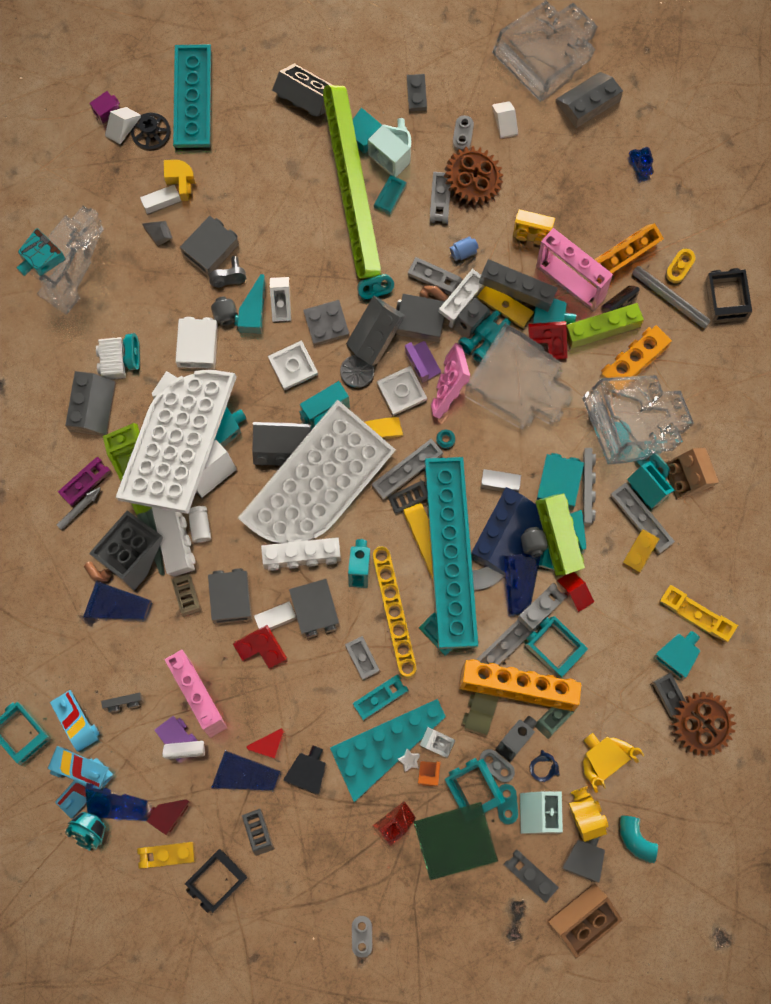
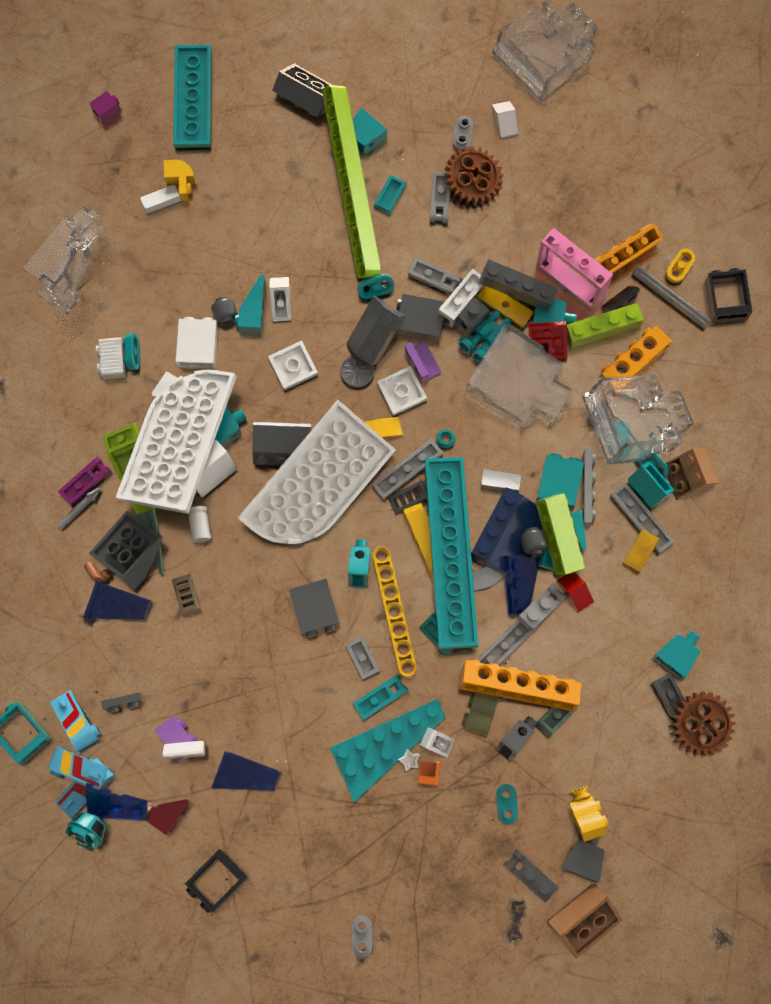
(39, 254): teal torso -> none
(90, 404): dark grey slope -> none
(121, 123): white slope -> none
(149, 129): black wheel -> none
(158, 231): flat silver piece -> none
(166, 855): yellow plate -> none
(175, 541): white brick -> none
(195, 693): bright pink window -> none
(209, 245): dark grey brick -> none
(229, 596): dark grey brick -> none
(234, 275): flat silver piece -> none
(262, 642): red plate -> none
(263, 848): dark grey slope -> none
(268, 745): red slope -> none
(276, 616): white slope -> none
(301, 553): white brick -> none
(307, 771): black torso -> none
(317, 406): teal window -> none
(326, 322): flat silver plate -> none
(391, 147): light aqua piece -> none
(395, 824): clear red slope -> none
(416, 92): dark grey plate -> none
(433, 291): nougat arm -> none
(450, 383): bright pink plate -> none
(455, 841): clear green piece -> none
(458, 793): teal window -> none
(464, 248): medium blue brick -> none
(497, 765): light grey plate -> none
(532, 226): yellow slope -> none
(541, 813): light aqua slope -> none
(545, 757): dark blue piece -> none
(570, 660): teal window -> none
(590, 98): dark grey slope -> none
(606, 758): yellow torso -> none
(635, 842): teal cylinder -> none
(643, 160): clear blue plate -> none
(697, 614): yellow slope -> none

